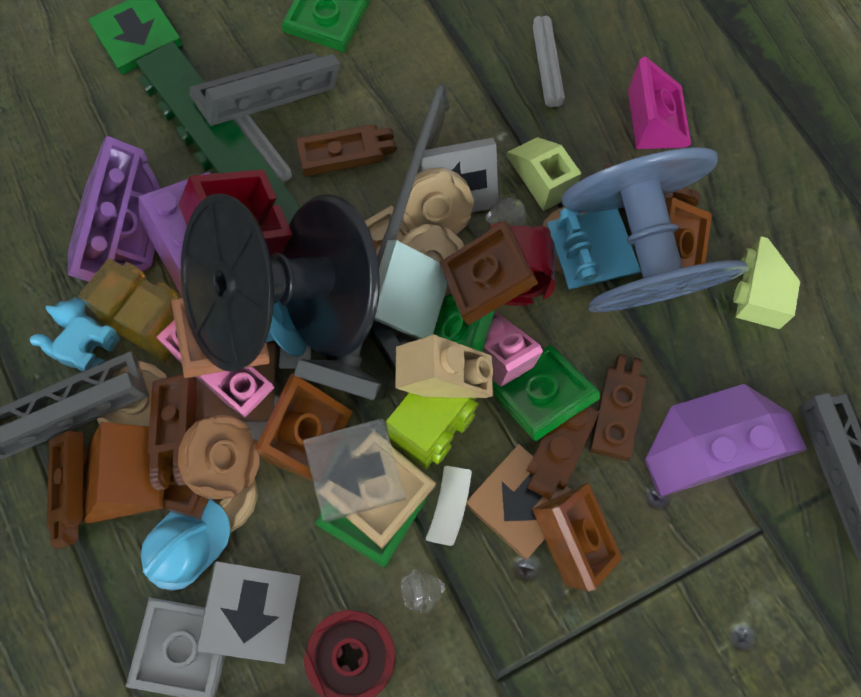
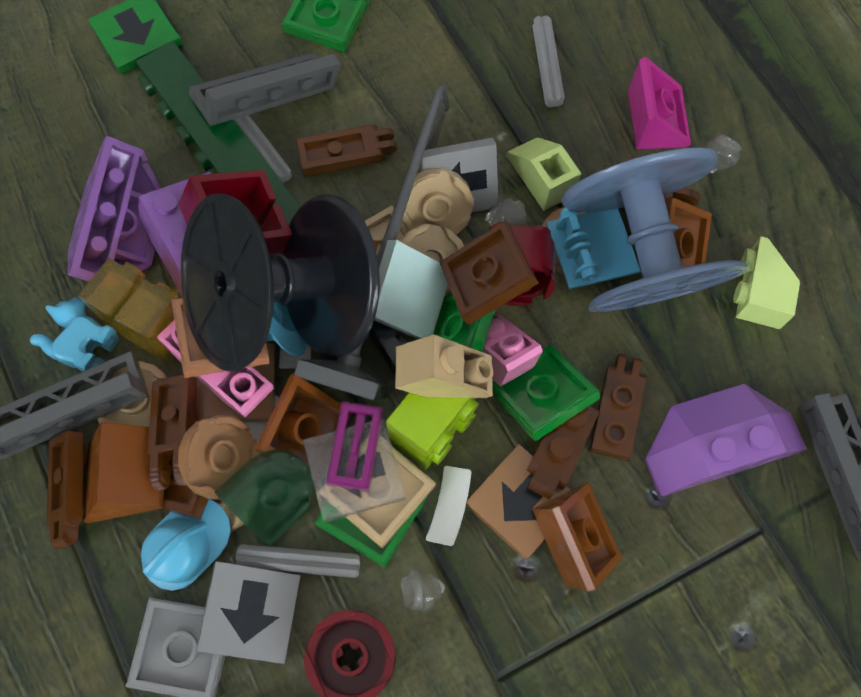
(269, 493): none -> clear green tile
(299, 560): none -> light grey axle
(349, 481): none -> magenta tile
(727, 151): none -> clear plate

